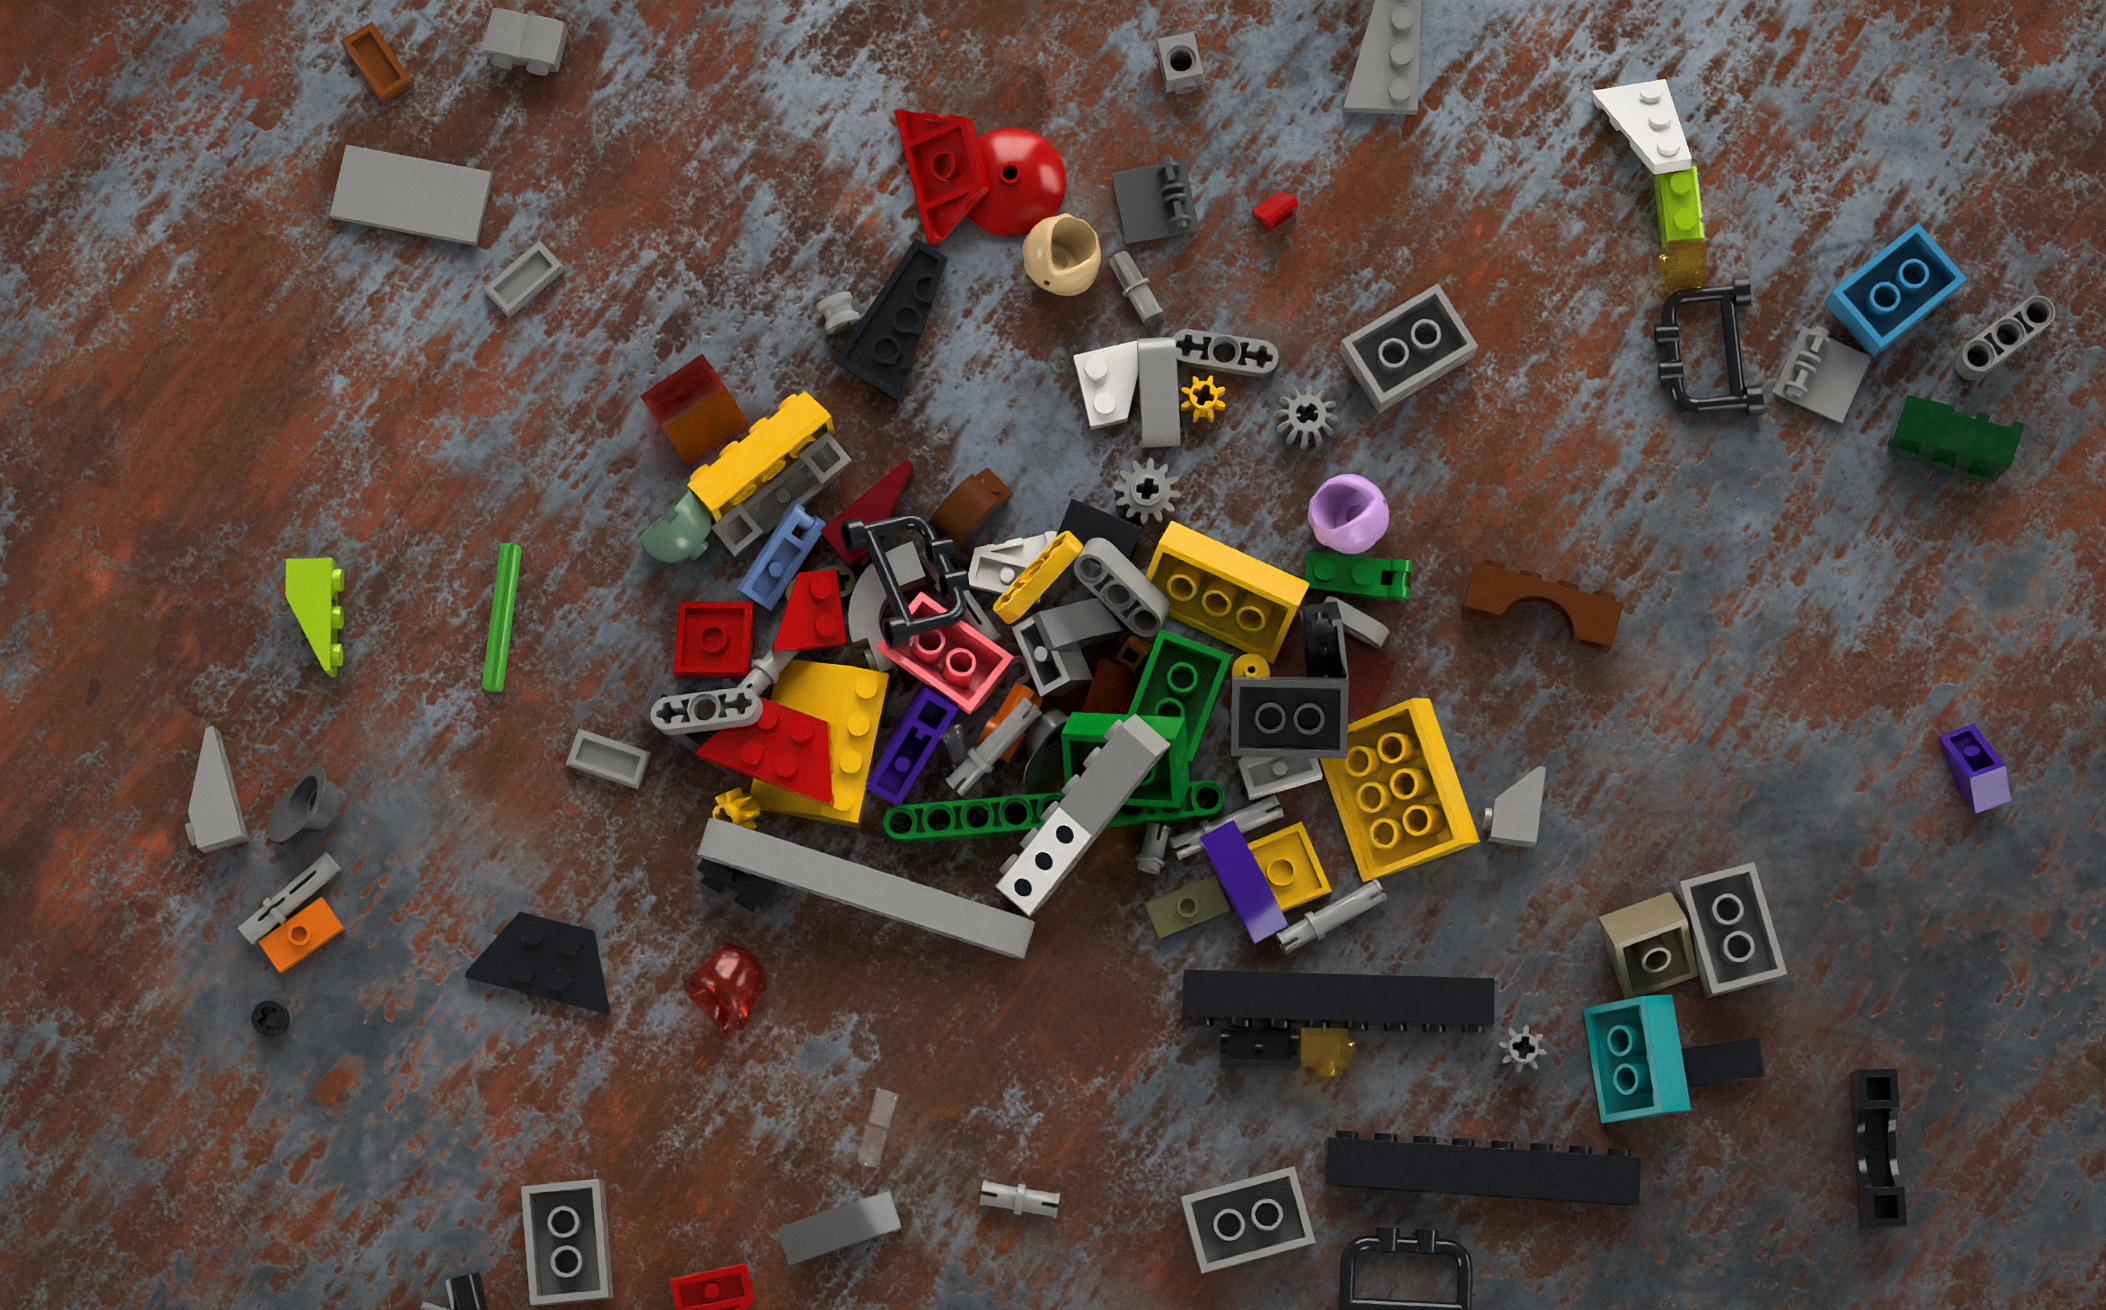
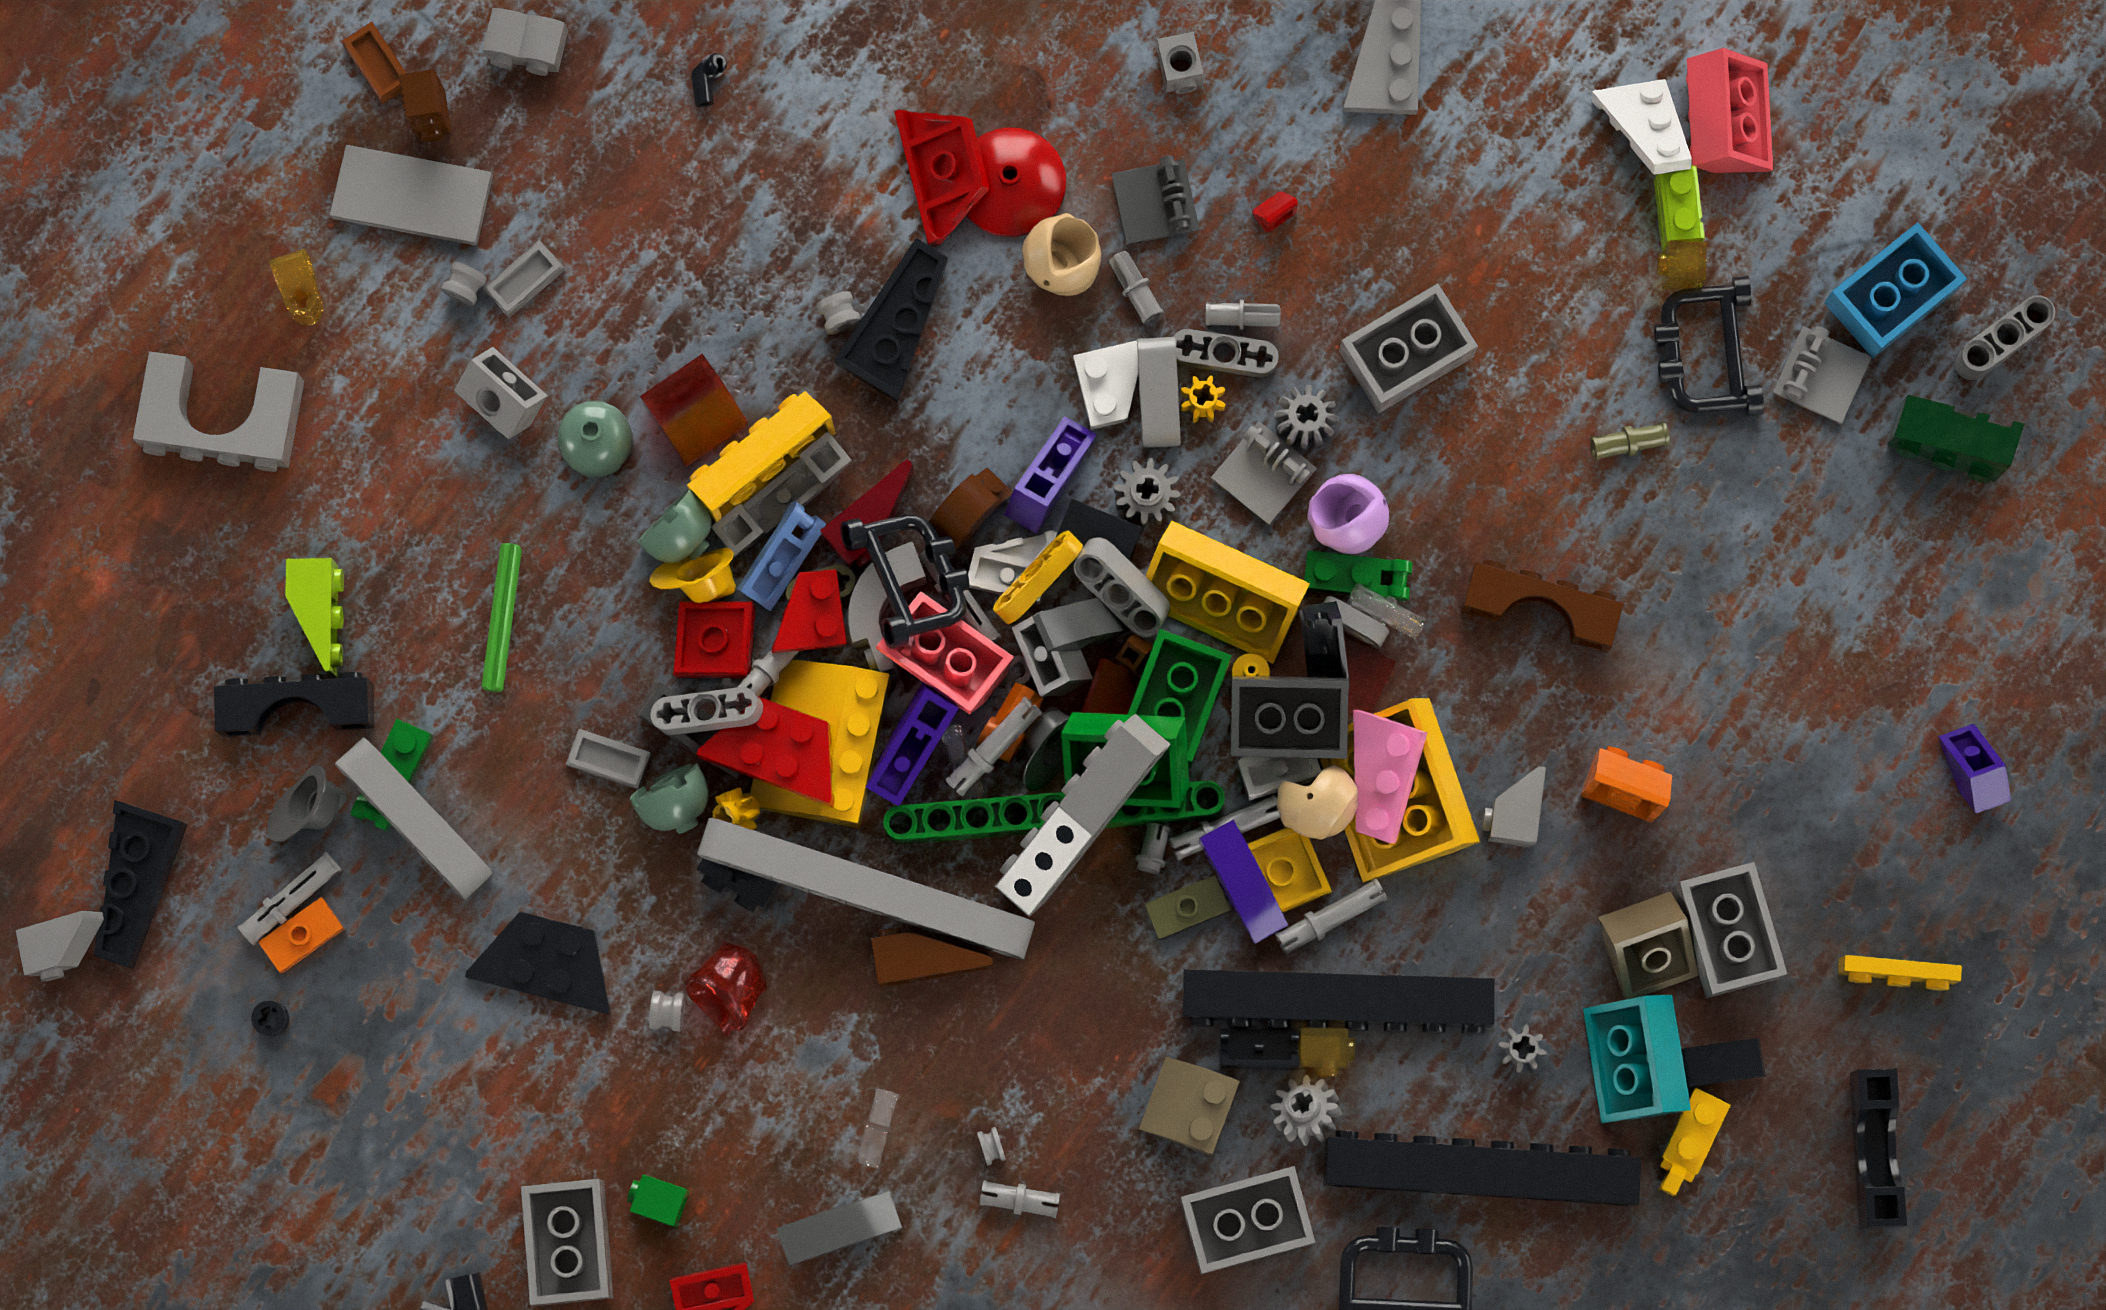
(57, 944): none -> light grey slope
(138, 869): none -> black wing
(214, 801): light grey slope -> none
(246, 707): none -> black arch
(262, 439): none -> light grey arch
(296, 282): none -> clear yellow piece
(404, 751): none -> green plate
(414, 818): none -> light grey beam
(425, 105): none -> reddish brown brick
(463, 283): none -> light grey wheel
(500, 393): none -> light grey brick
(595, 438): none -> sand green cylinder
(658, 1200): none -> green brick
(667, 1011): none -> light grey wheel
(673, 799): none -> sand green cylinder
(702, 579): none -> yellow piece
(704, 76): none -> black arm
(915, 958): none -> reddish brown slope
(991, 1146): none -> light grey bush
(1049, 475): none -> dark purple slope
(1189, 1105): none -> dark tan slope
(1242, 314): none -> light grey axle
(1263, 472): none -> light grey hinge
(1290, 1111): none -> light grey gear
(1320, 807): none -> tan piece
(1384, 772): none -> bright pink wing
(1386, 611): none -> clear pin
(1628, 785): none -> orange slope
(1629, 441): none -> olive pin
(1691, 1140): none -> yellow hinge
(1729, 112): none -> coral slope
(1899, 972): none -> yellow plate

